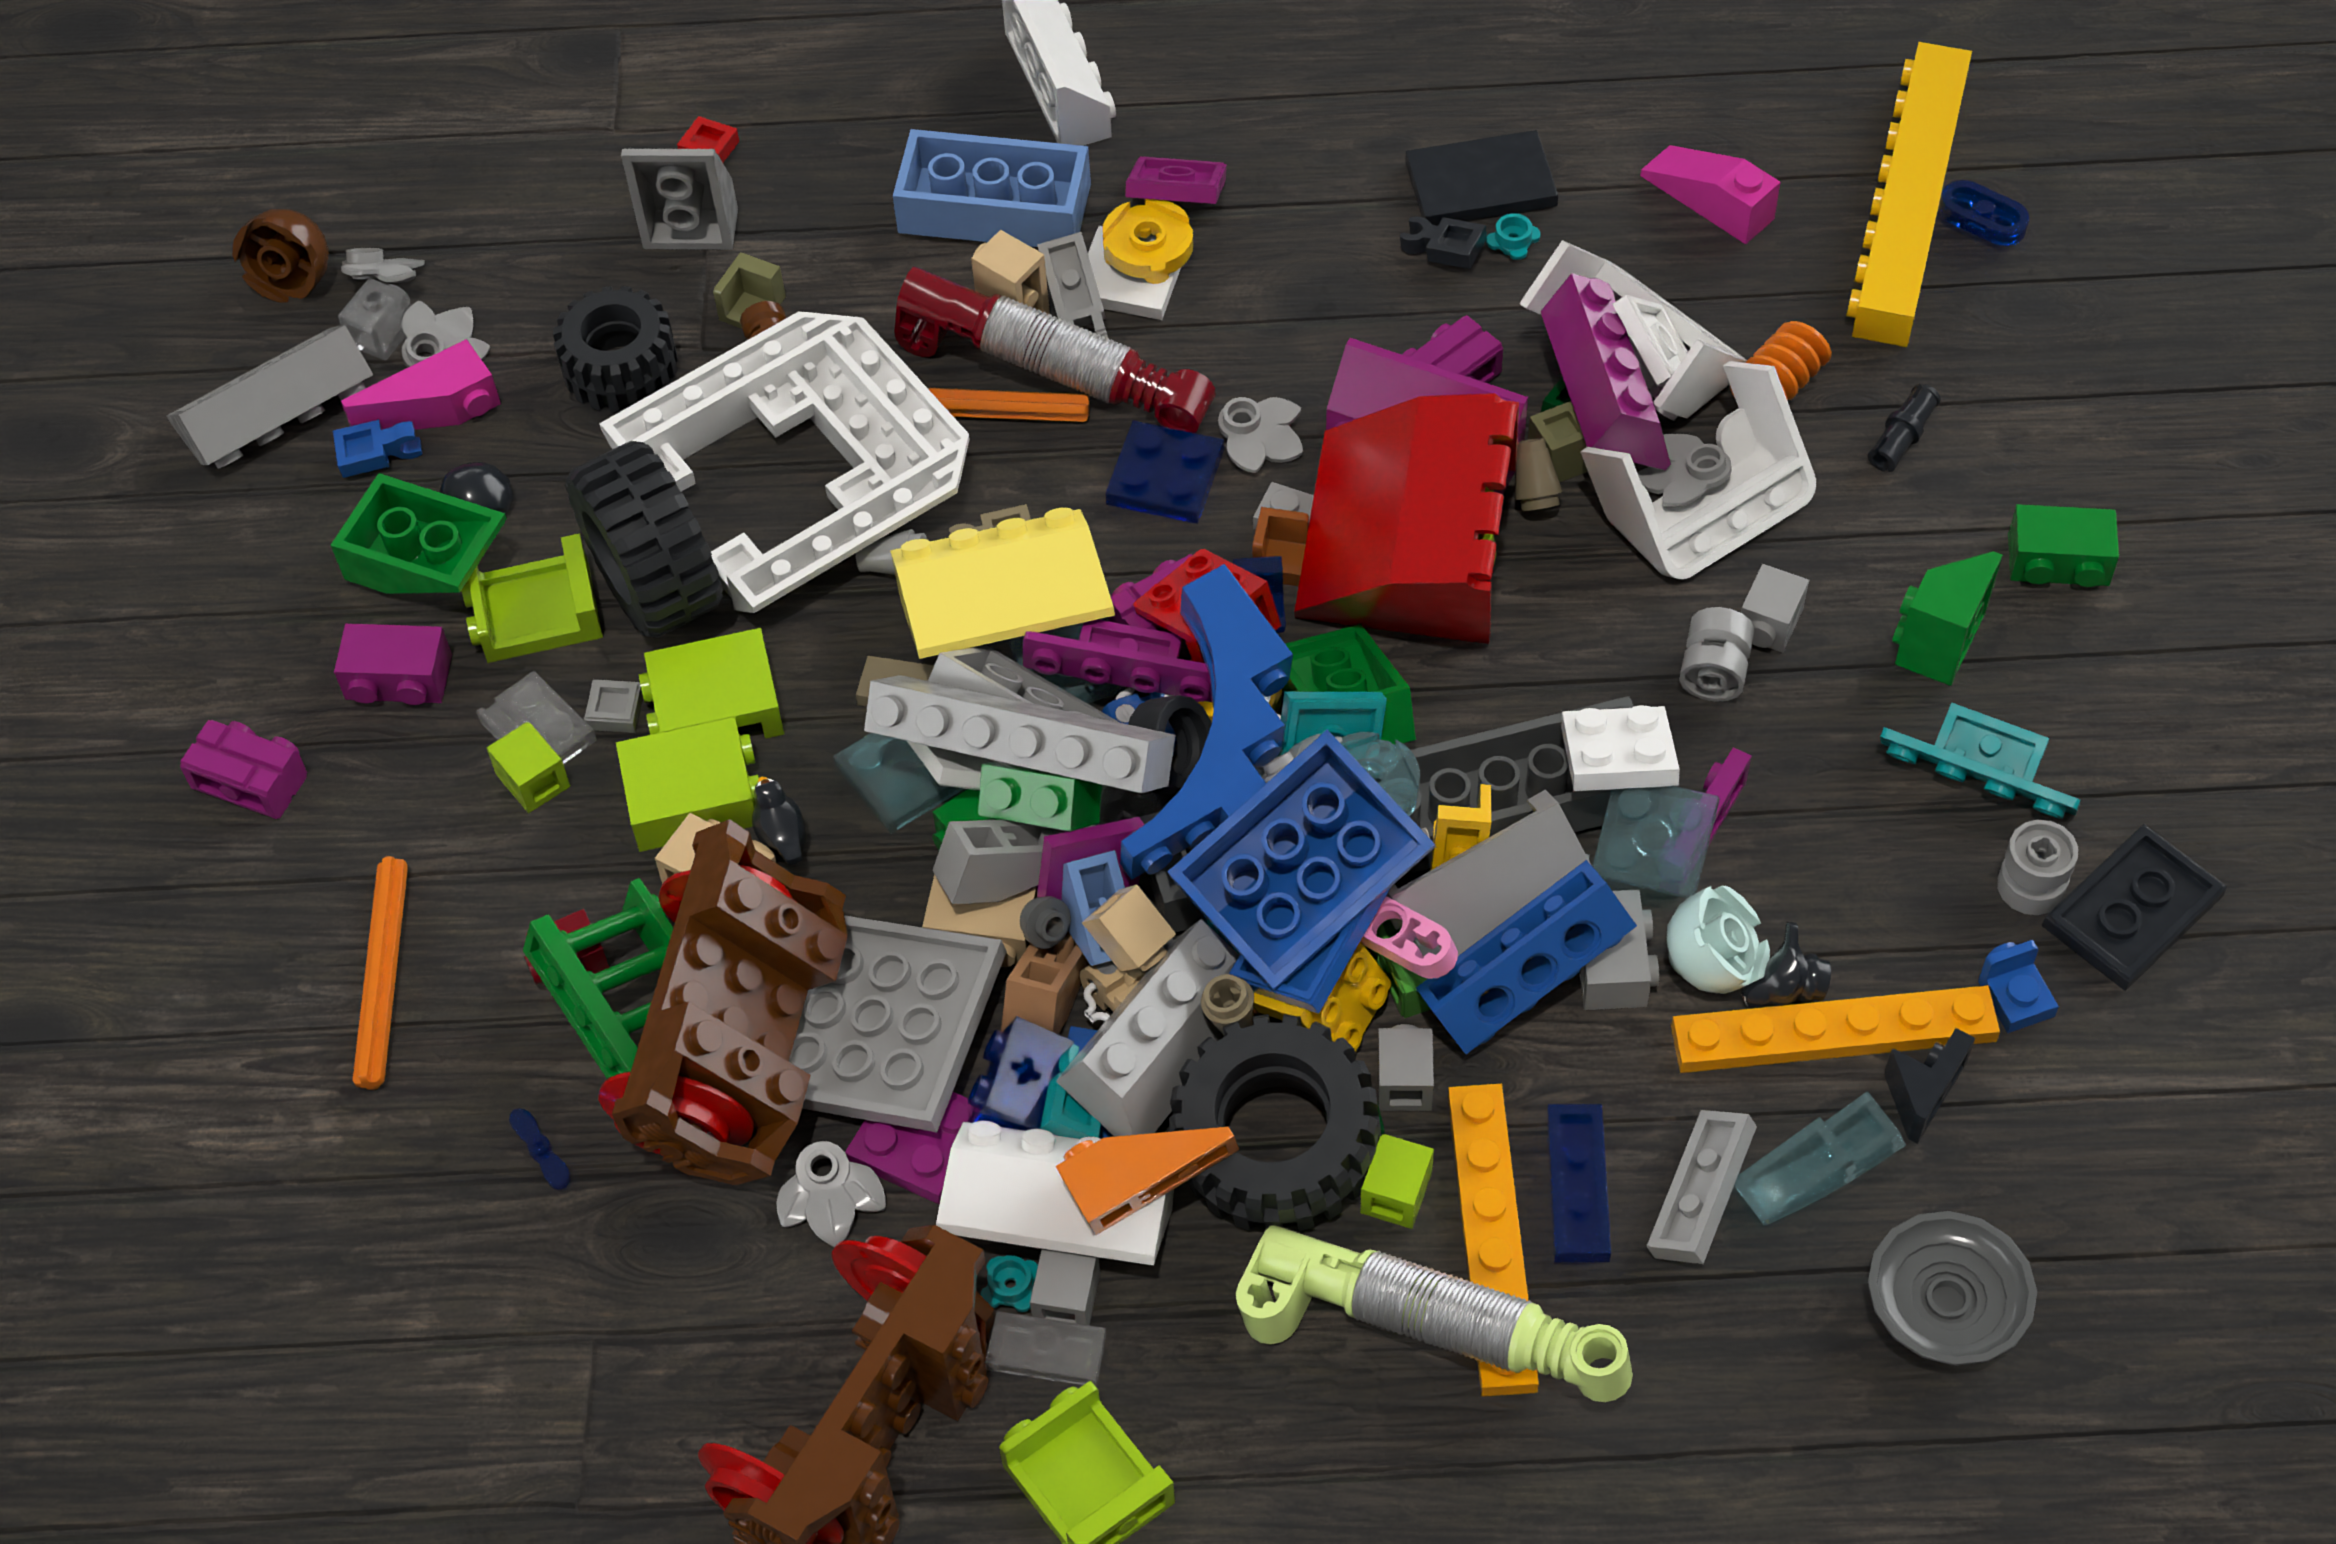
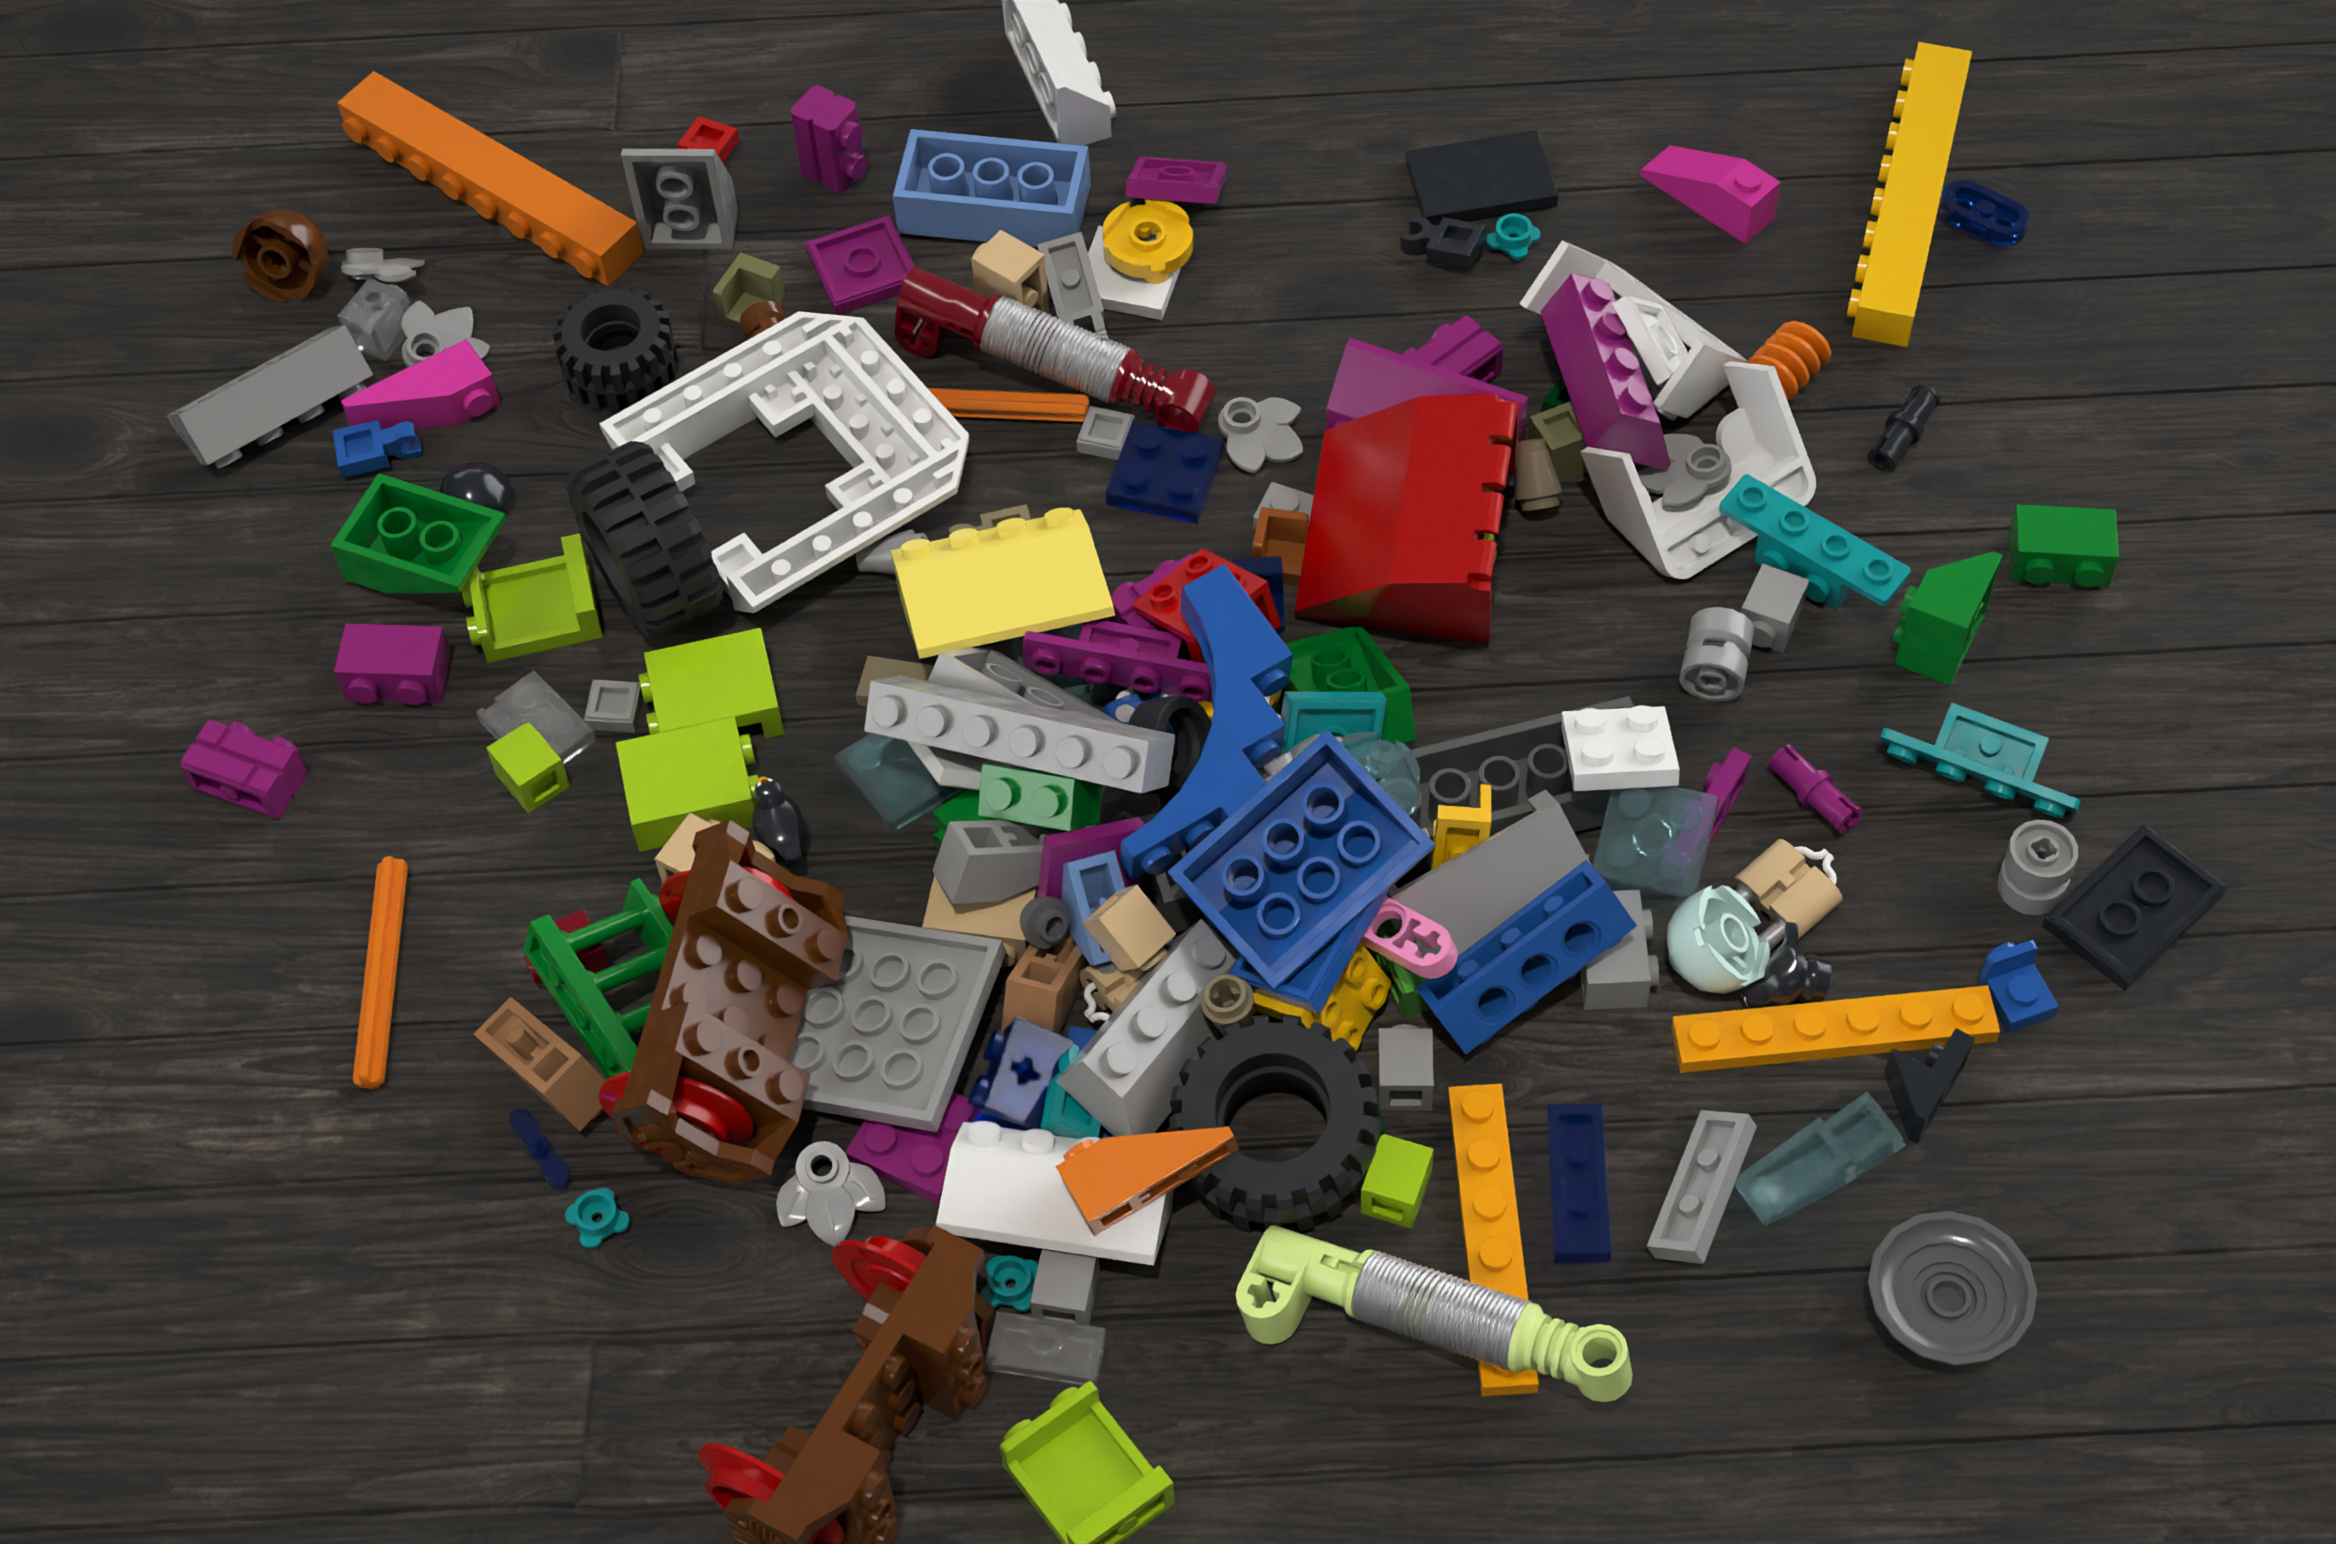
(491, 178): none -> orange brick
(544, 1062): none -> medium nougat slope
(591, 1204): none -> teal plate
(829, 139): none -> magenta brick
(860, 264): none -> magenta tile
(1104, 432): none -> light grey tile
(1789, 889): none -> tan piece
(1812, 546): none -> teal bracket
(1815, 789): none -> magenta pin

